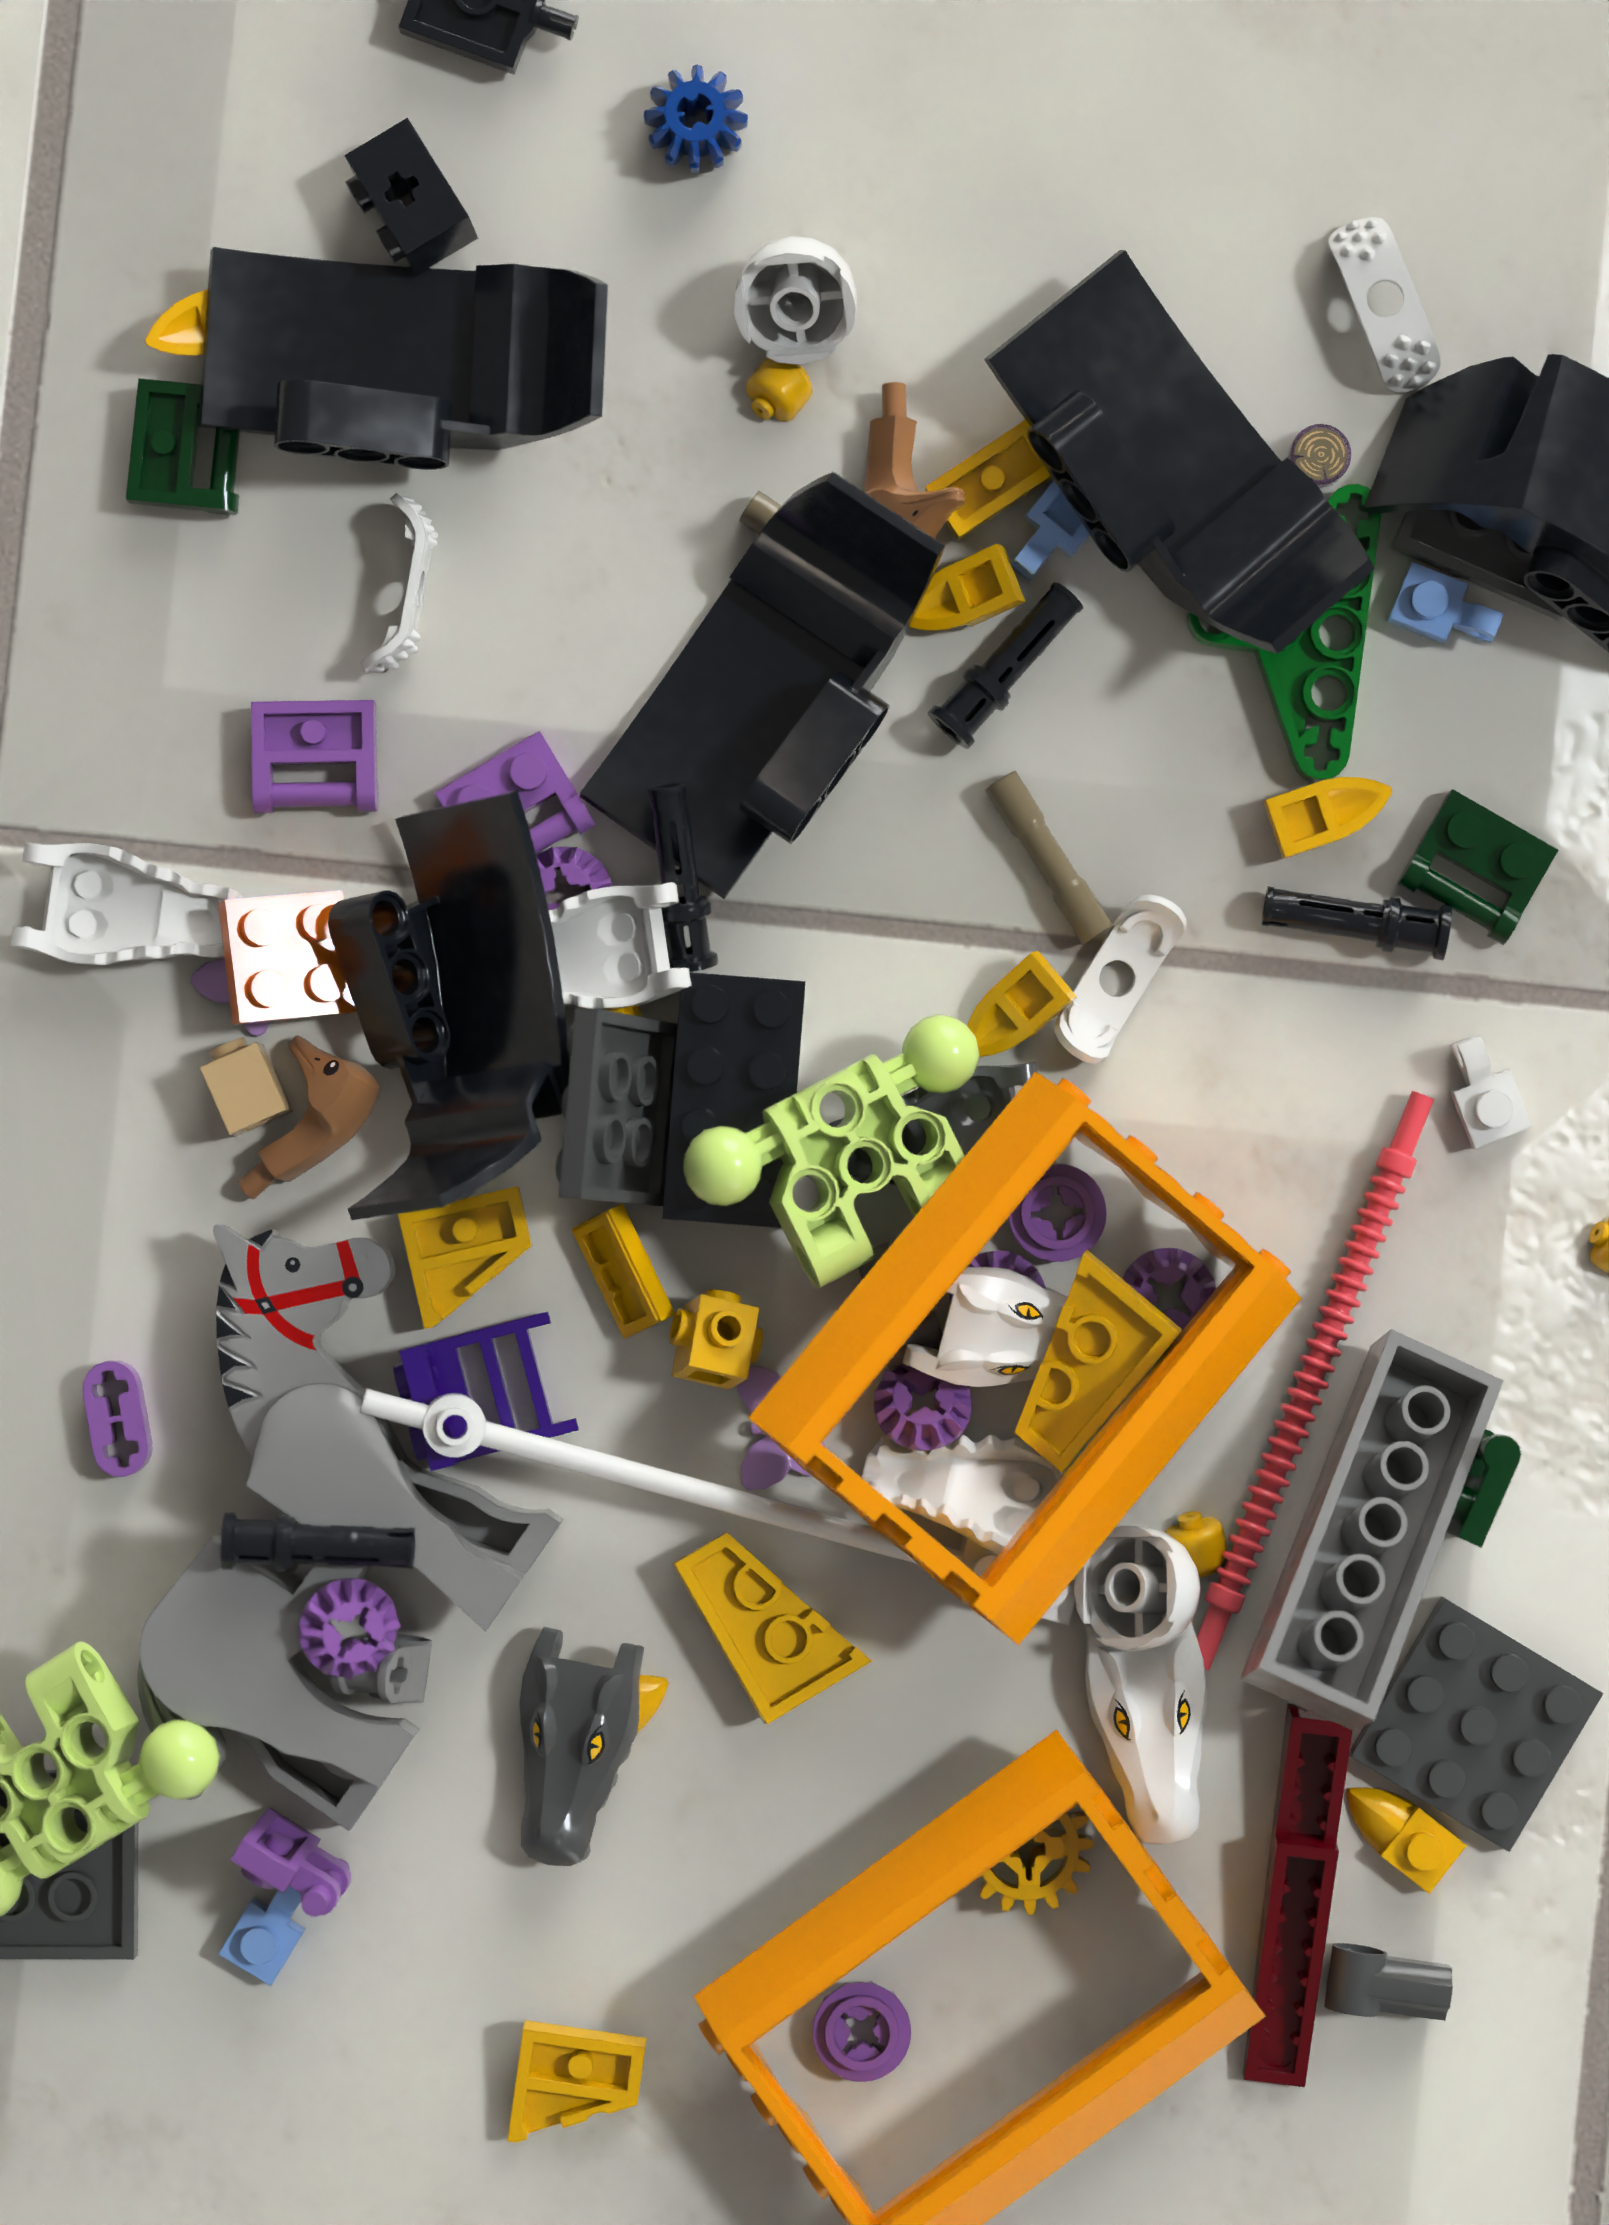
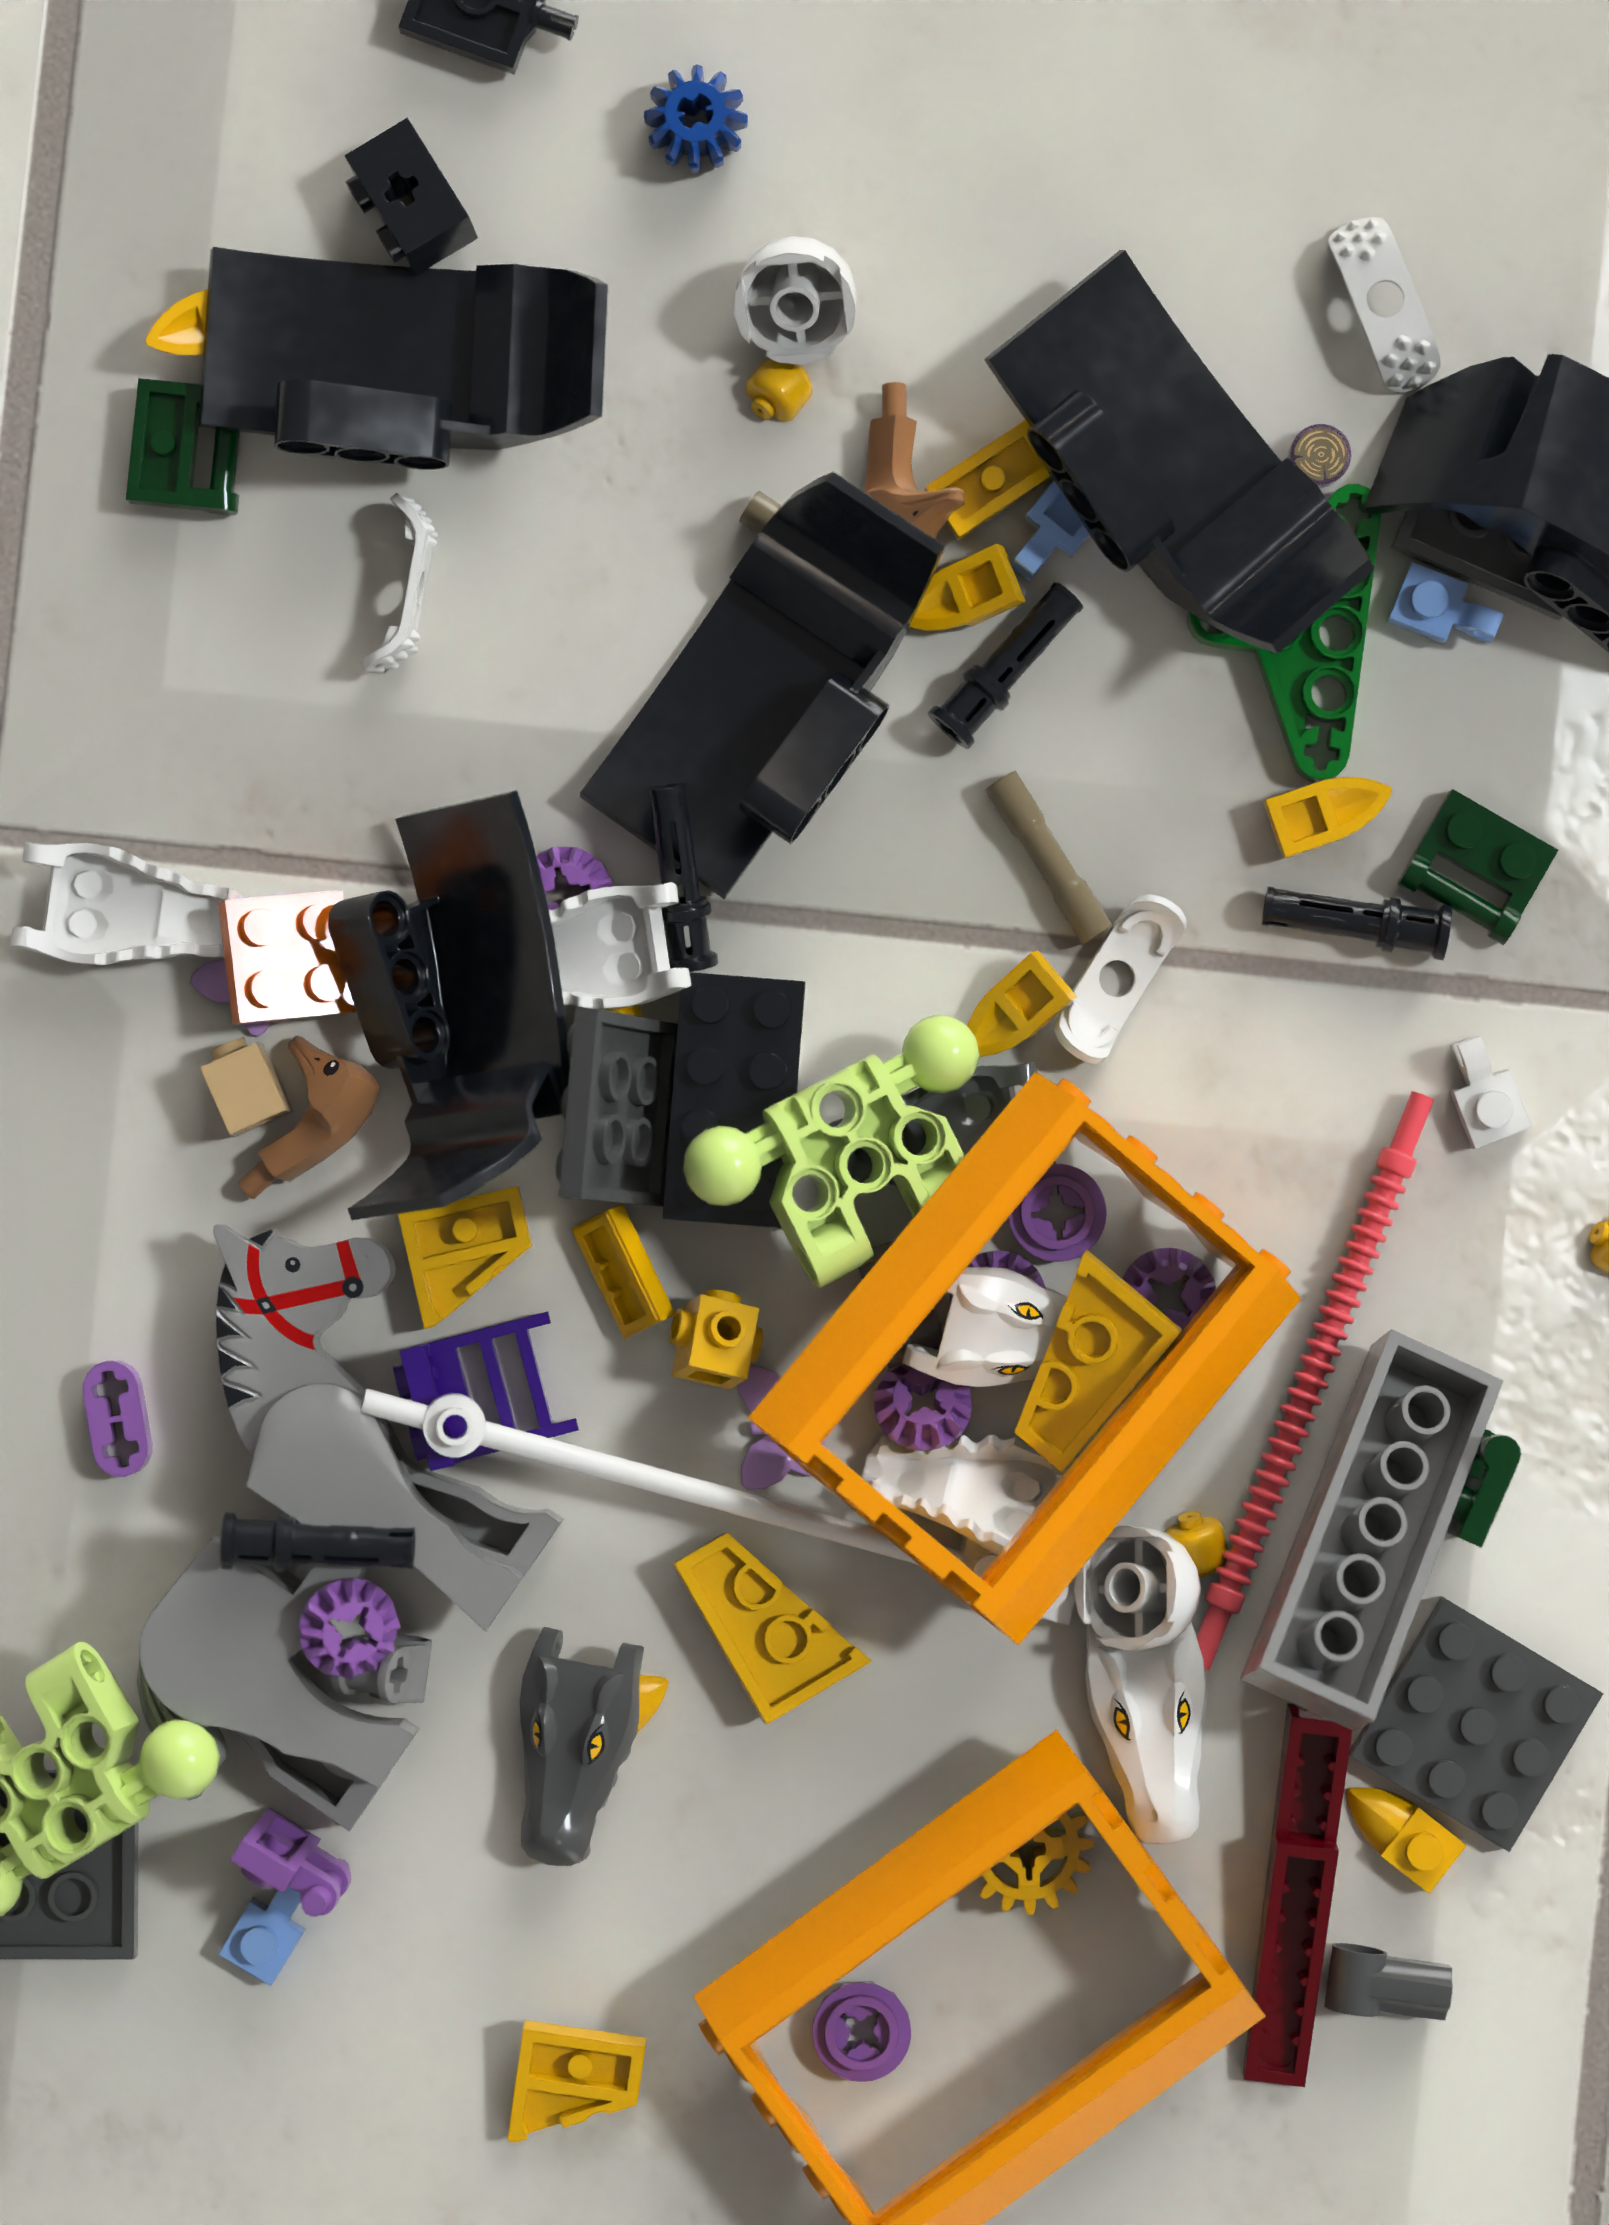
(314, 736): medium lavender plate -> none
(537, 777): medium lavender plate -> none

